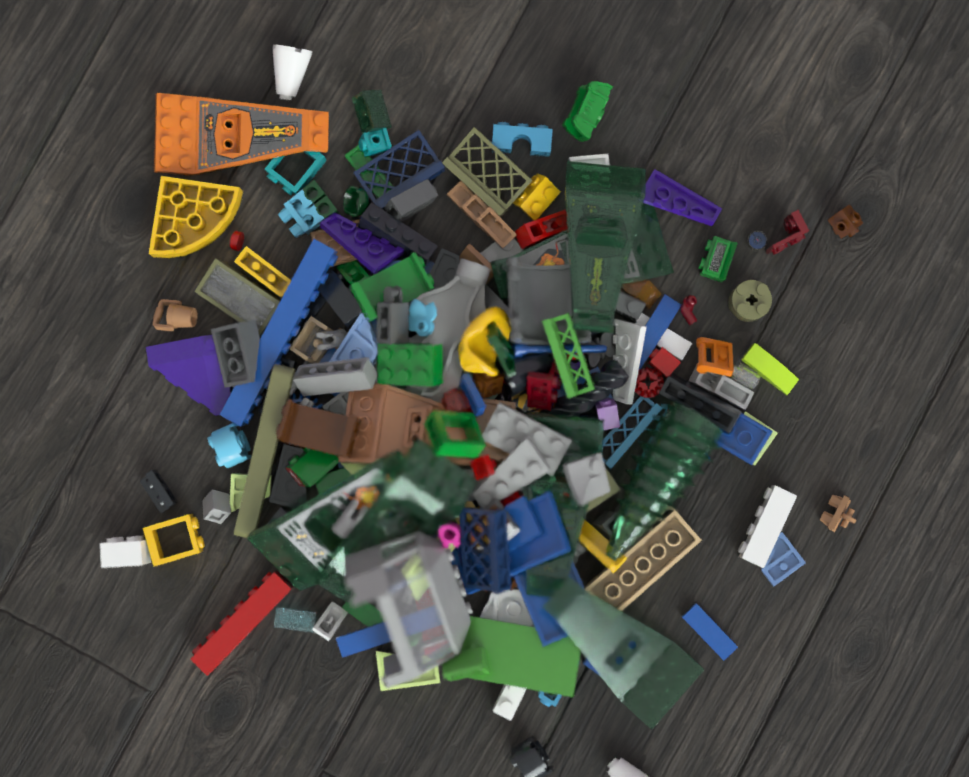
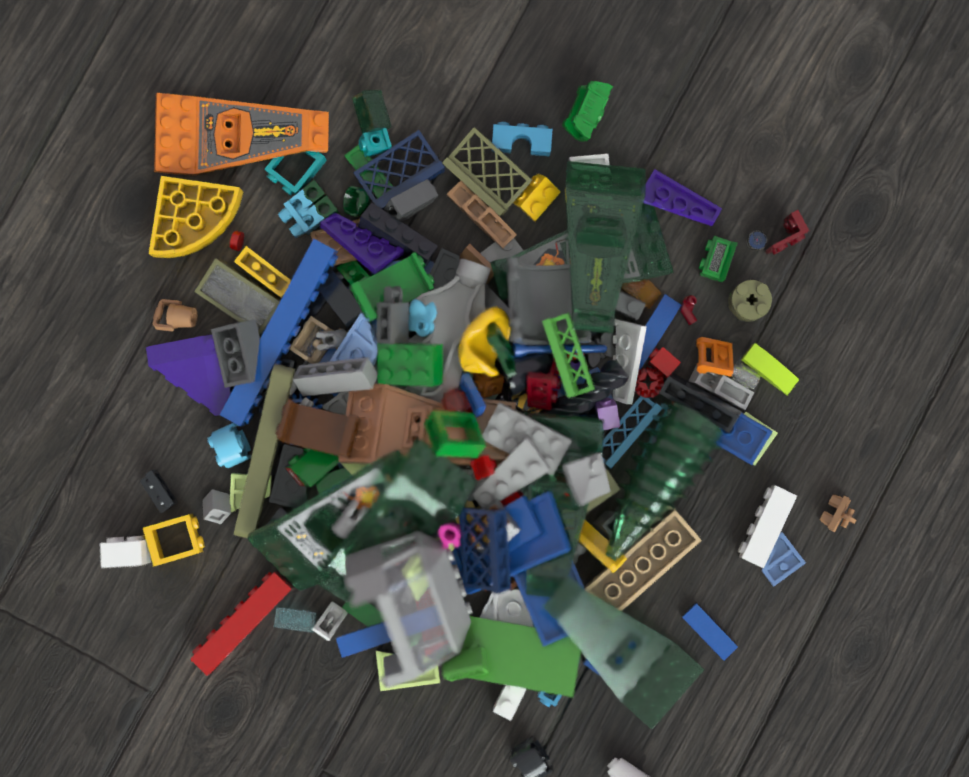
(289, 69): white cone -> none
(541, 229): red slope -> none
(670, 341): white tile -> none
(846, 222): reddish brown brick -> none

